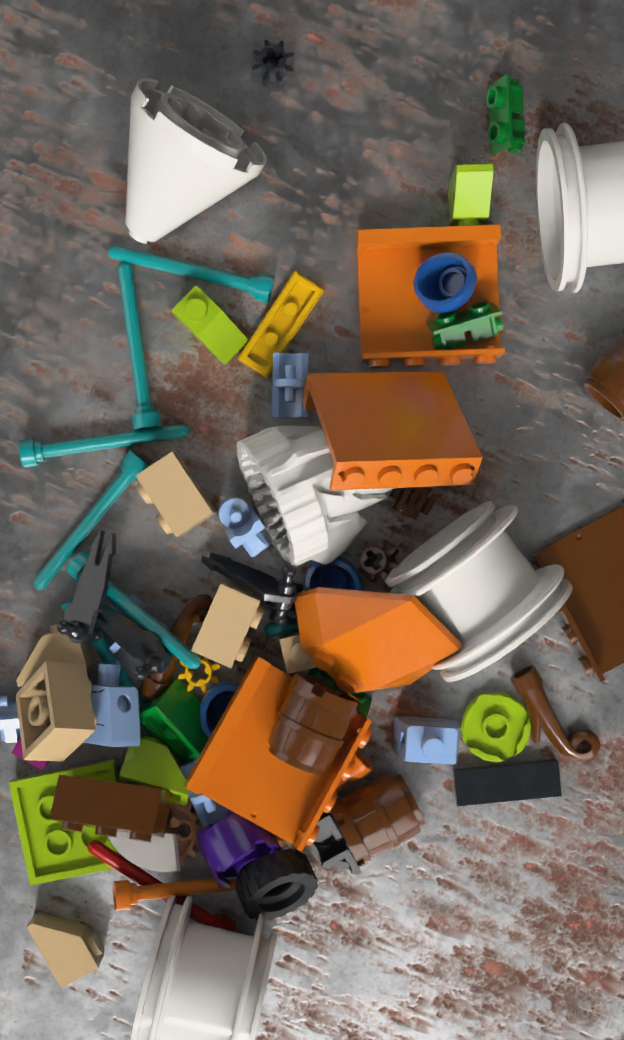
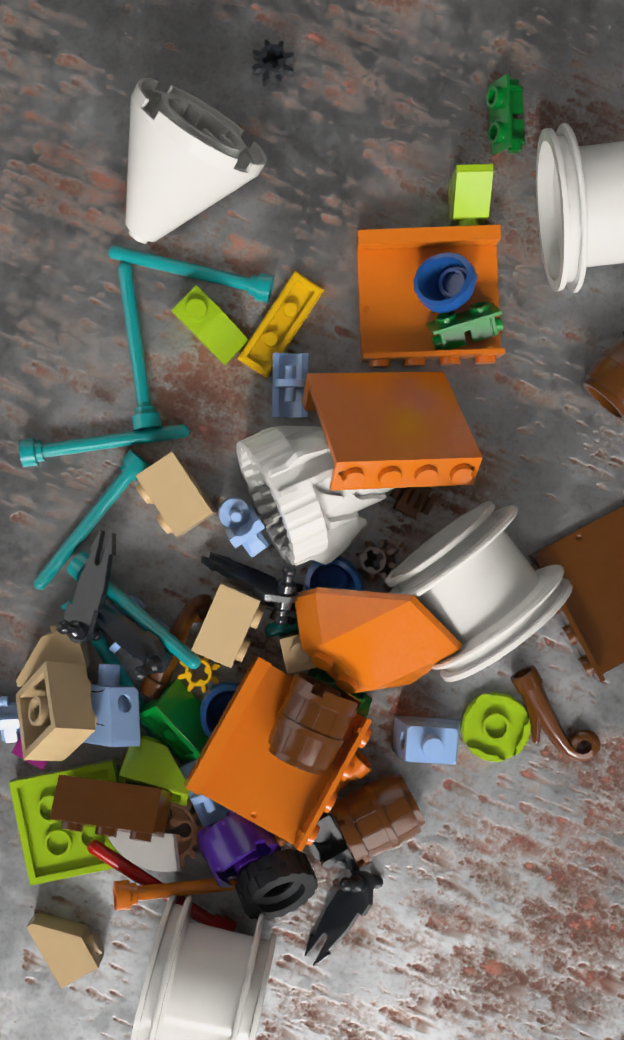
(343, 911): none -> black piece
(507, 782): black tile -> none

